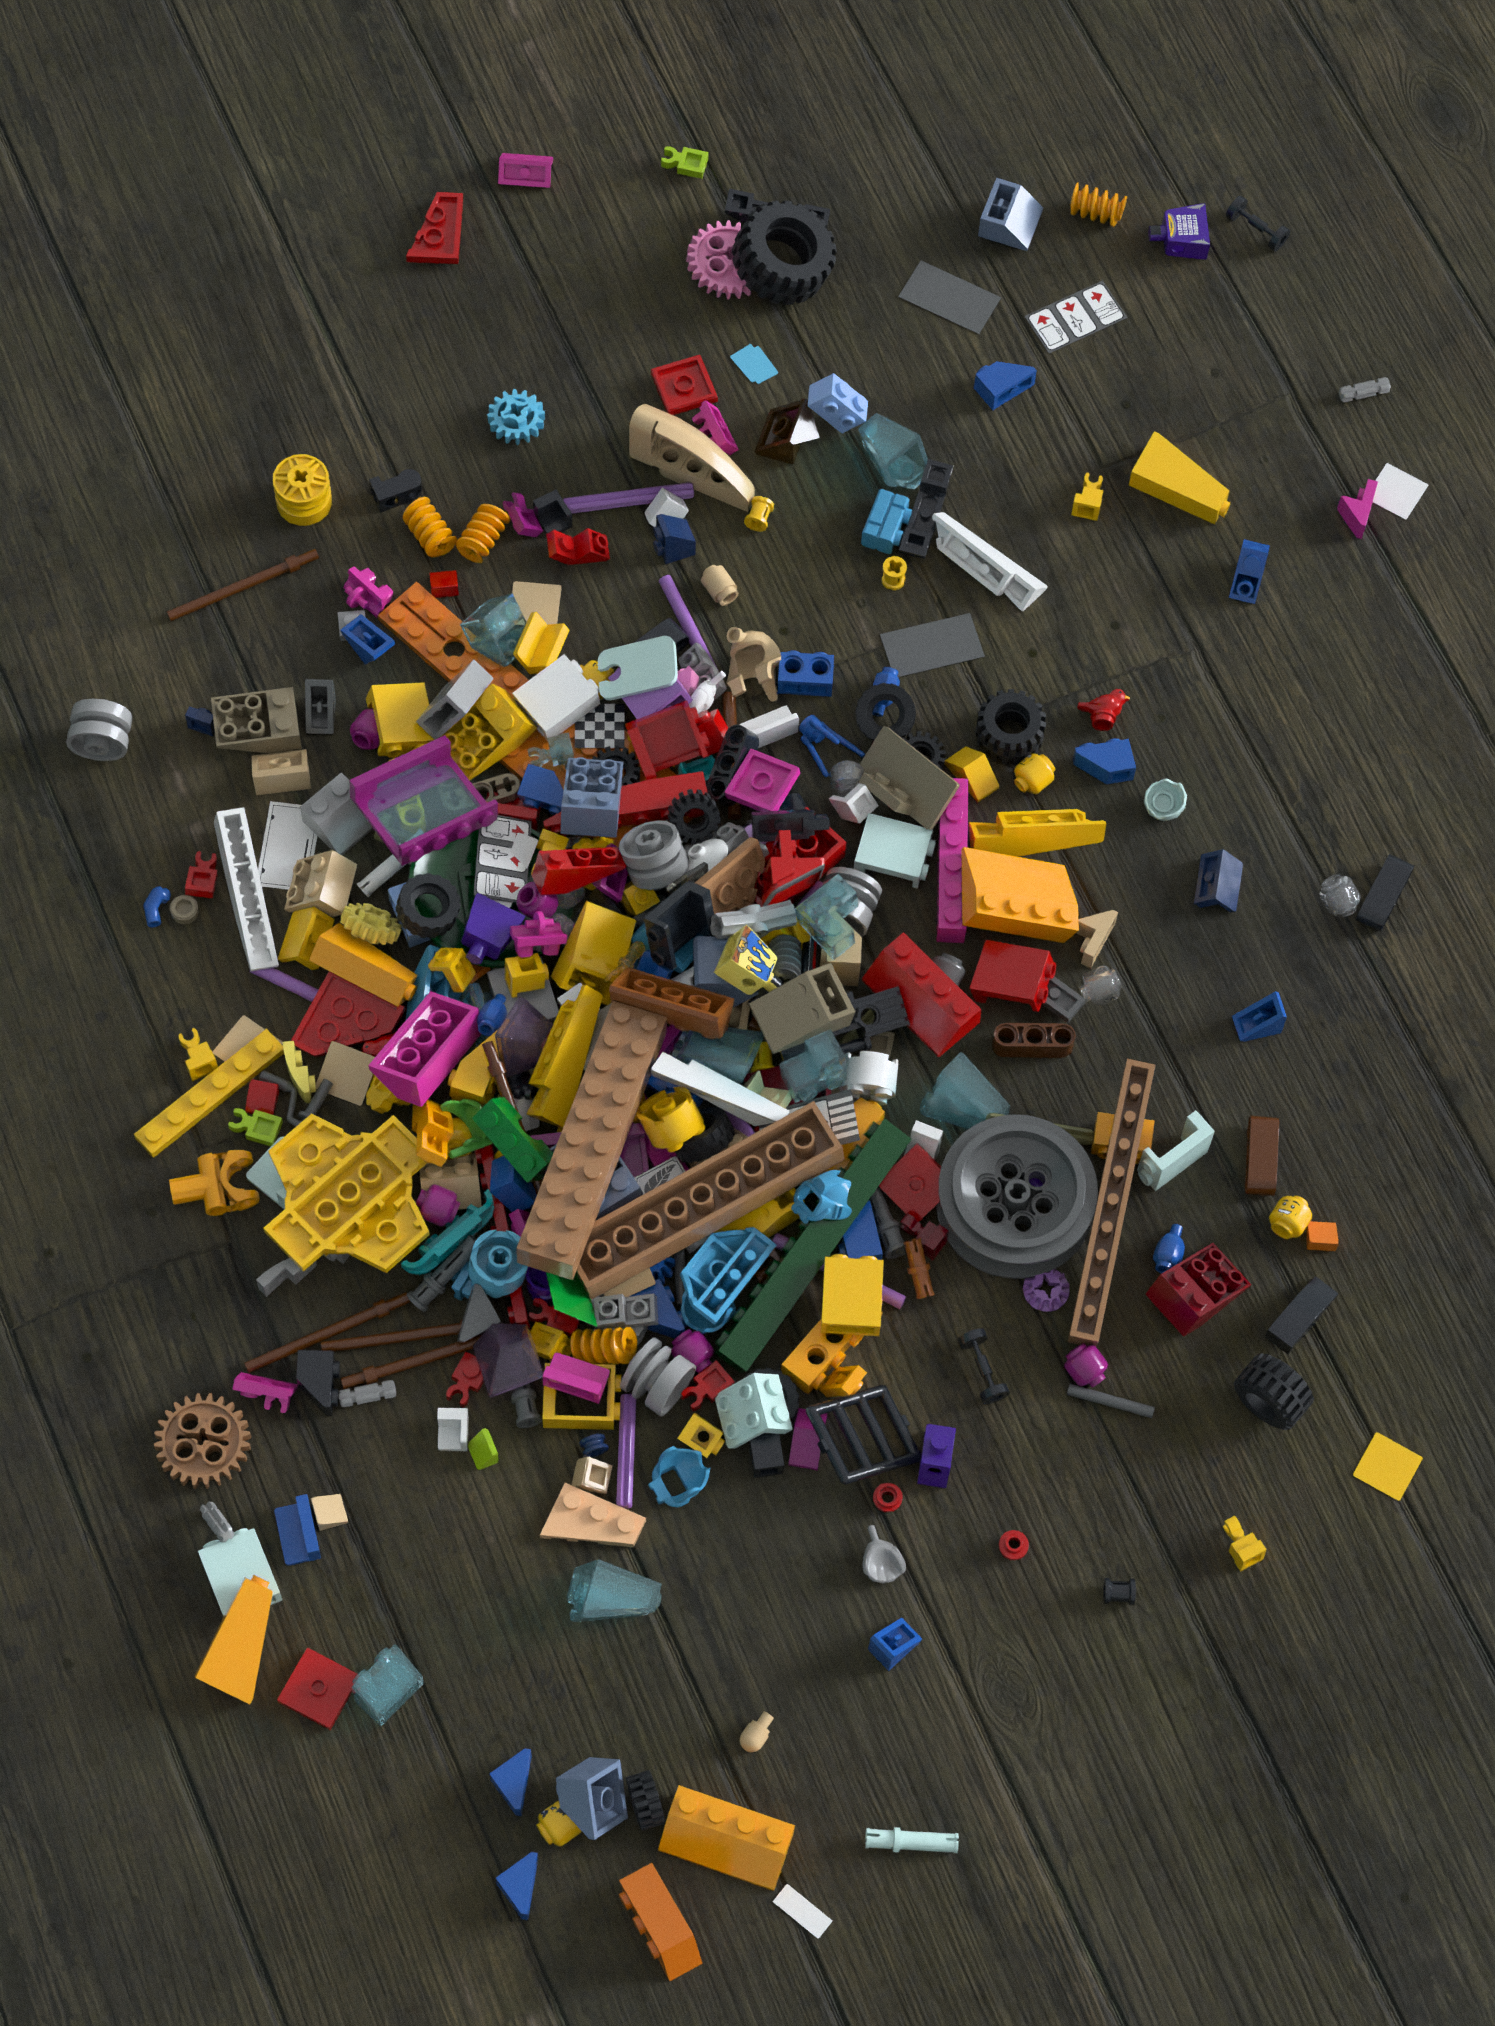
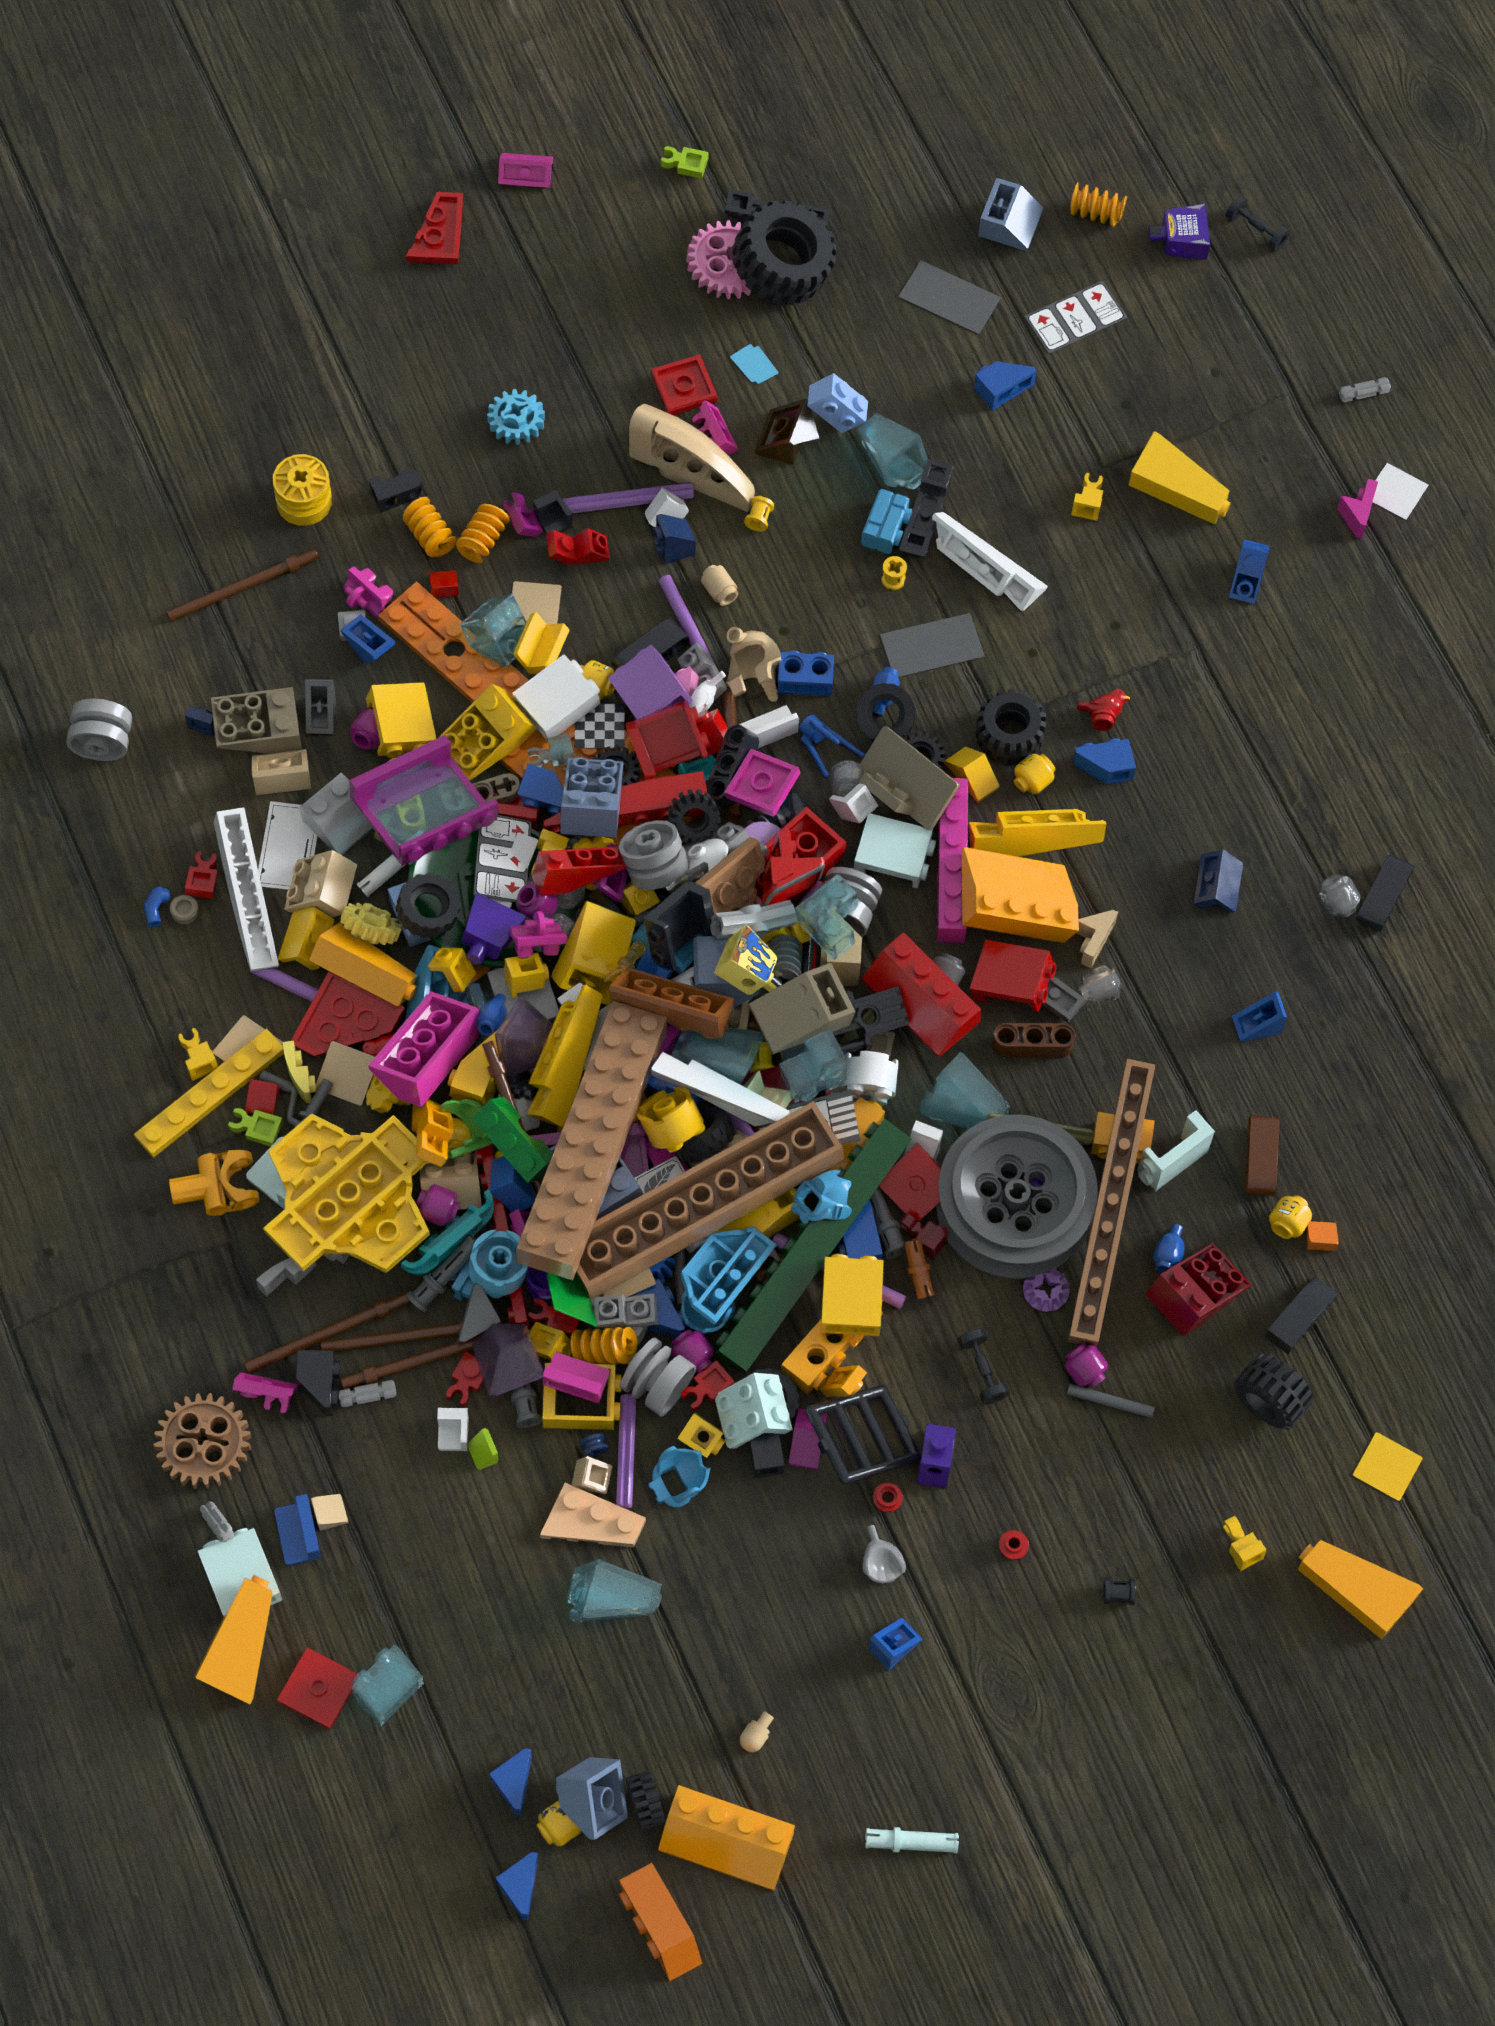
(454, 700): light grey brick -> none
(643, 666): light aqua piece -> none
(800, 822): black hinge -> none
(802, 1911): white sticker -> none
(1165, 800): light aqua hair -> none
(1360, 1587): none -> light orange slope

